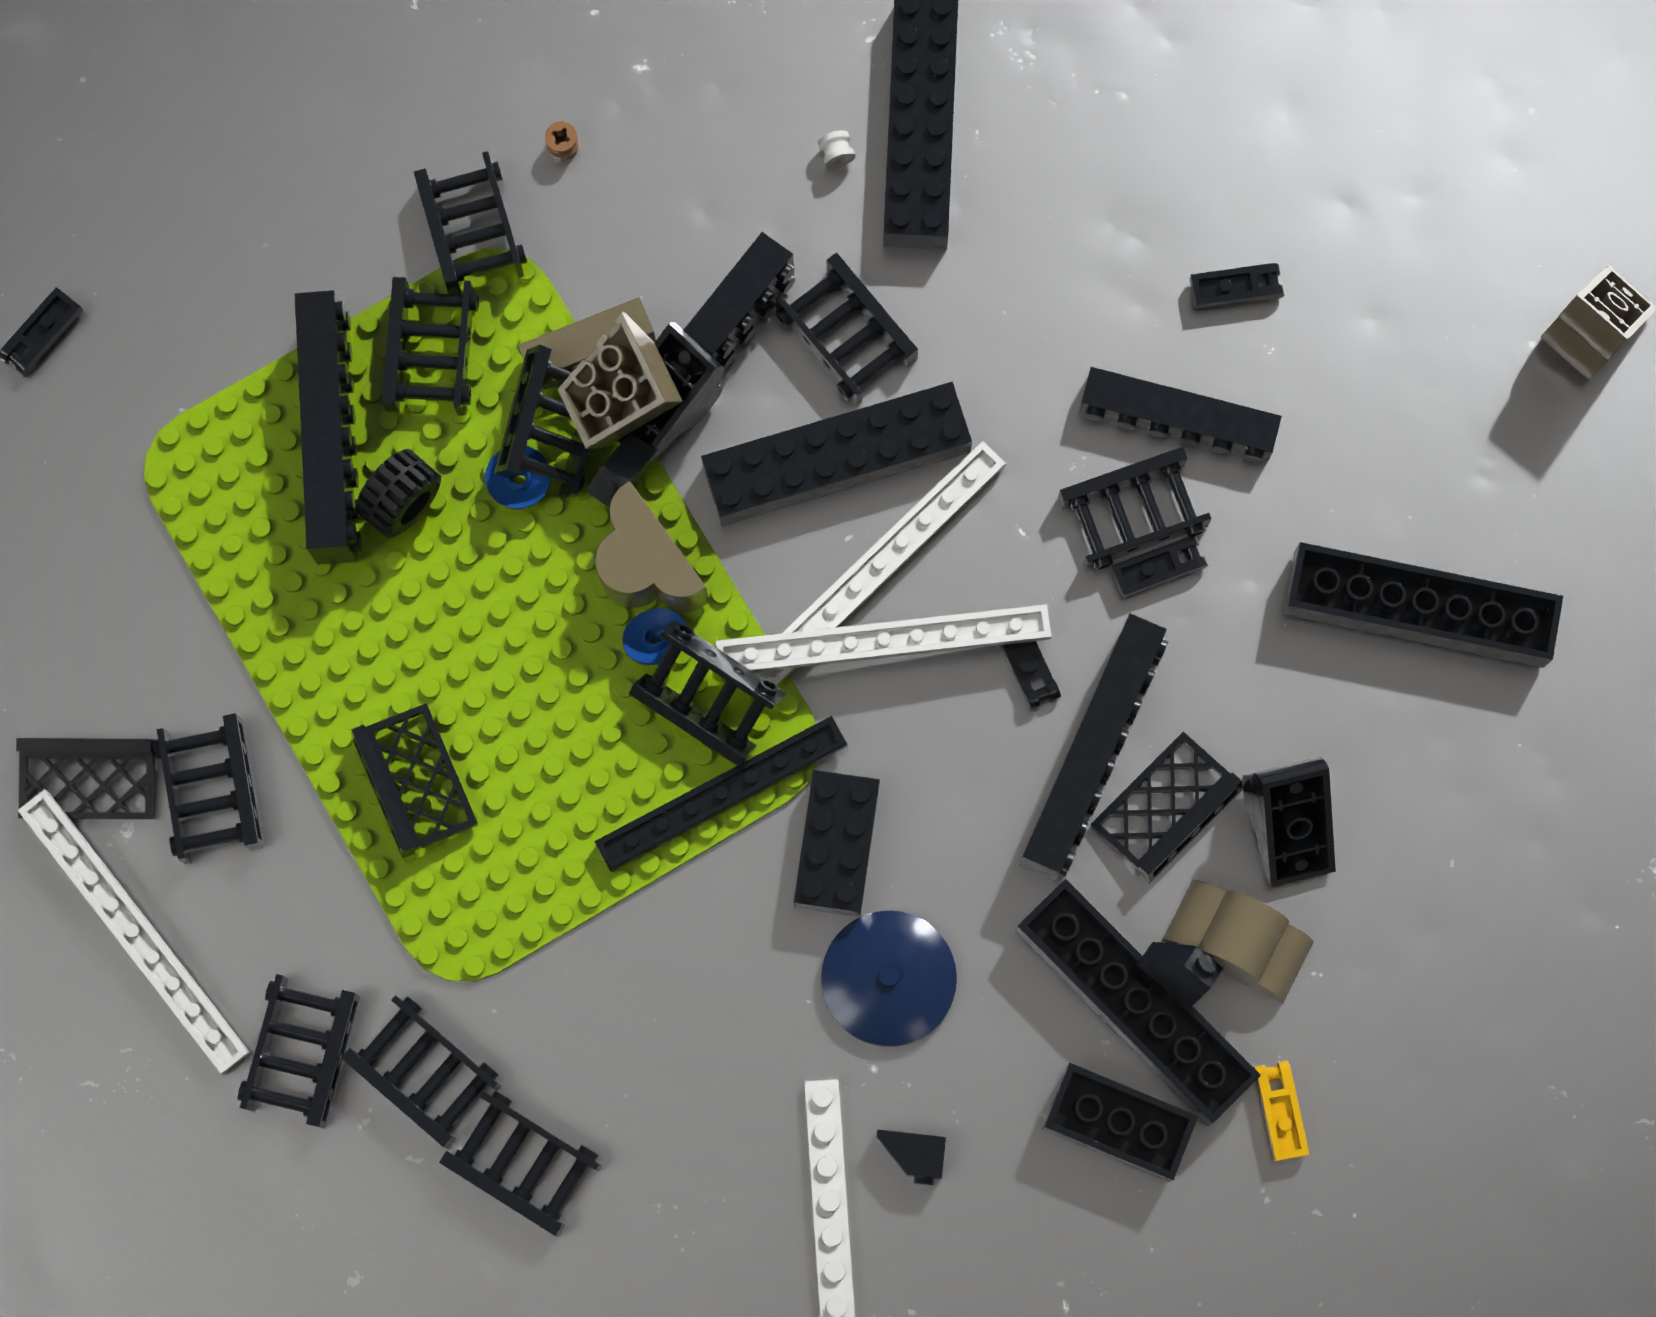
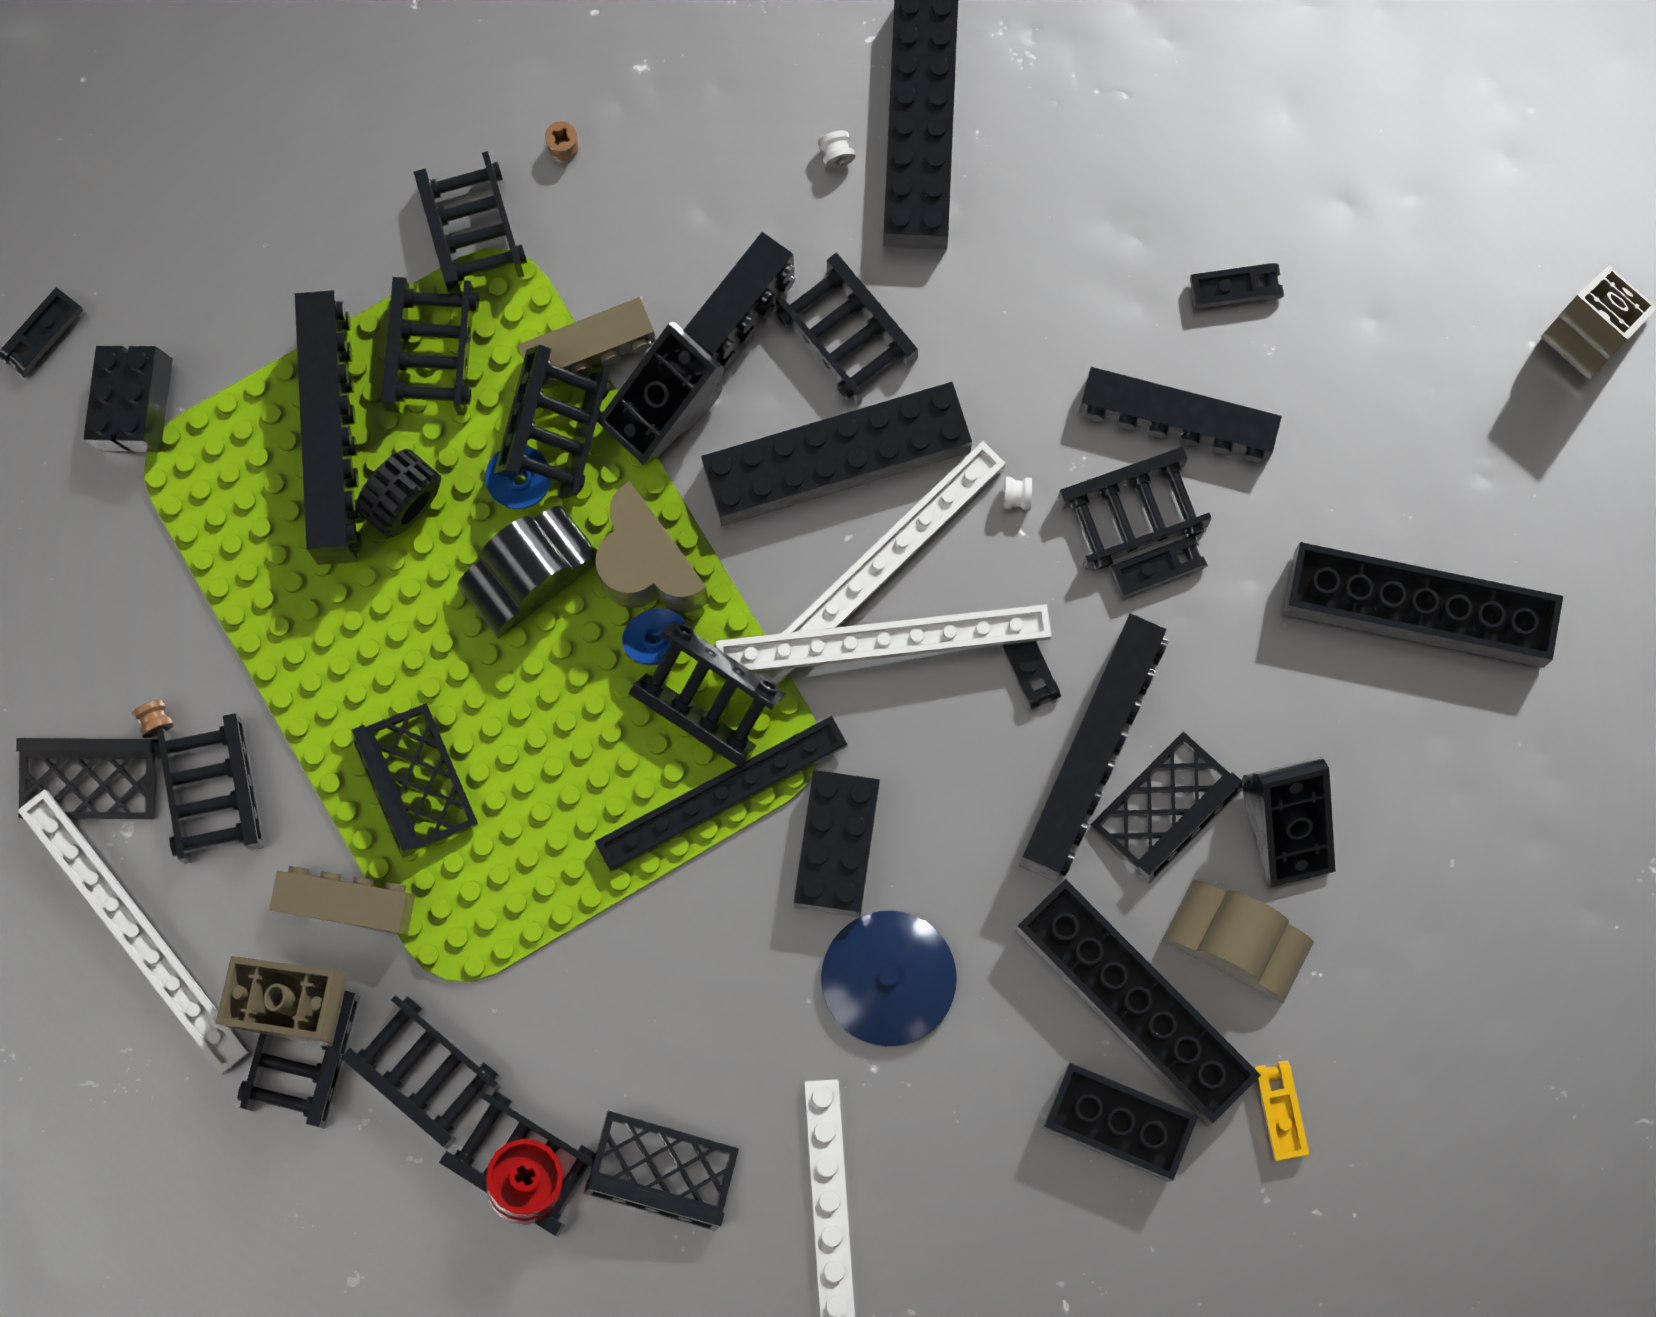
(128, 398): none -> black piece
(152, 717): none -> medium nougat wheel
(282, 1000): none -> dark tan brick
(342, 901): none -> dark tan brick
(526, 568): none -> black brick
(528, 1161): none -> red wheel
(618, 386): dark tan wedge -> none
(625, 464): black slope -> none
(652, 1199): none -> black fence
(915, 1154): black slope -> none
(1017, 493): none -> white wheel
(1180, 970): black slope -> none

